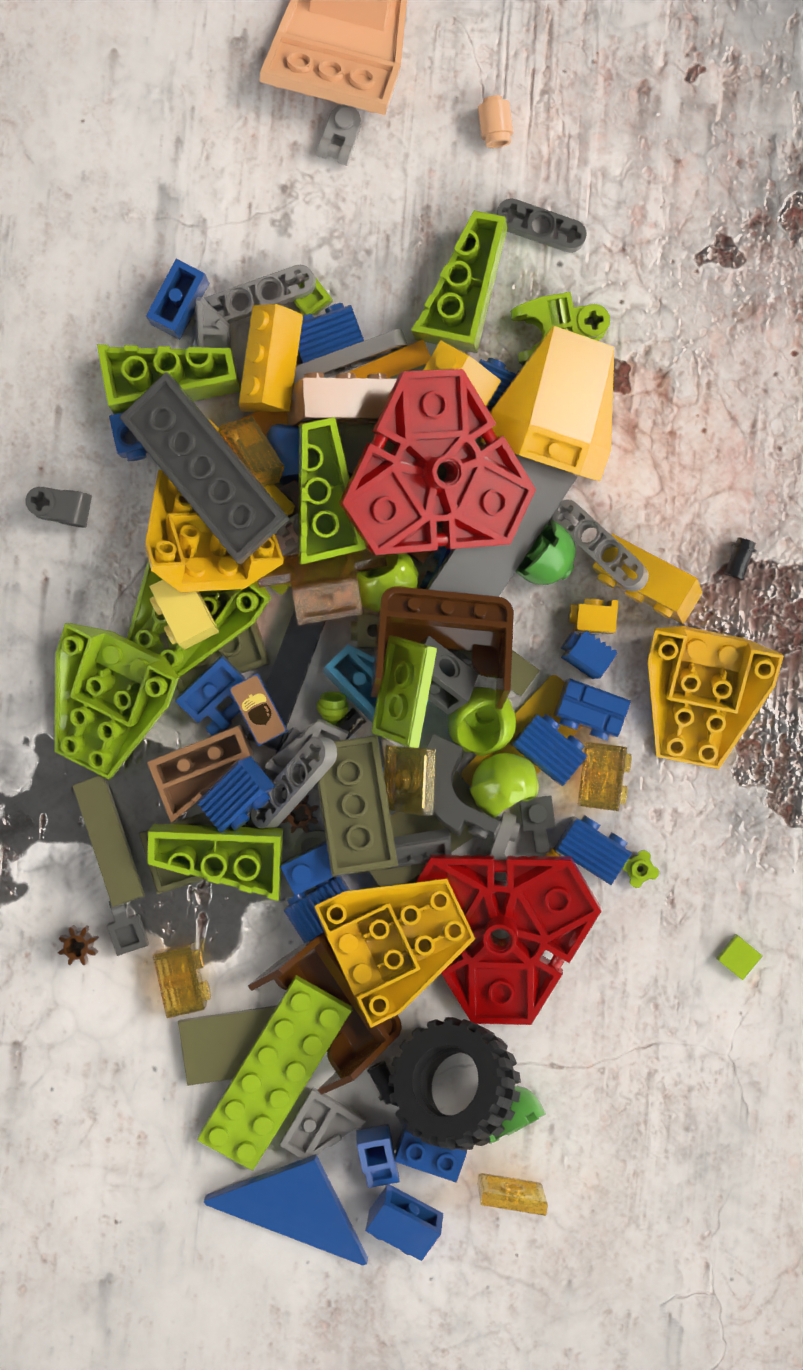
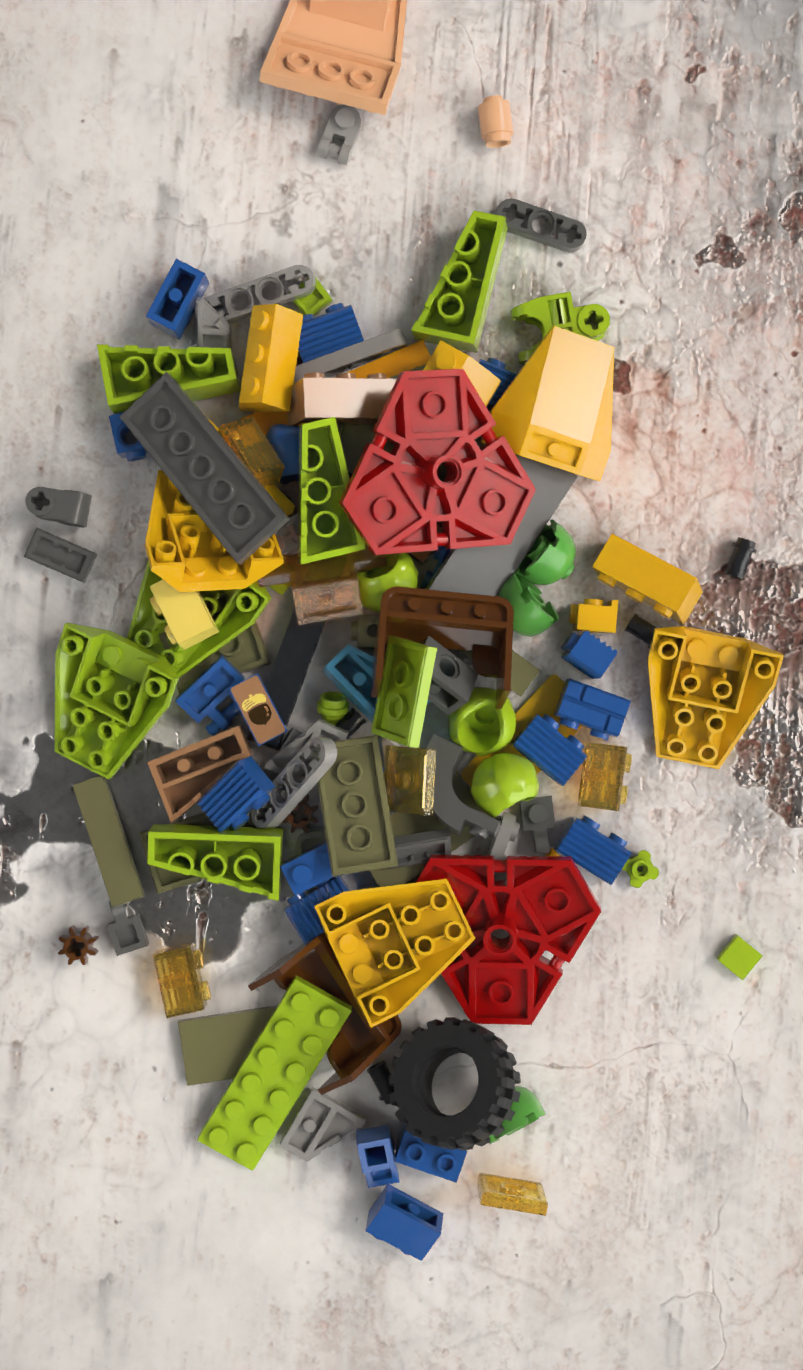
(60, 555): none -> dark grey plate
(297, 1204): blue tile -> none
(530, 611): none -> bright green cylinder
(601, 543): light grey beam -> none
(641, 629): none -> black pin

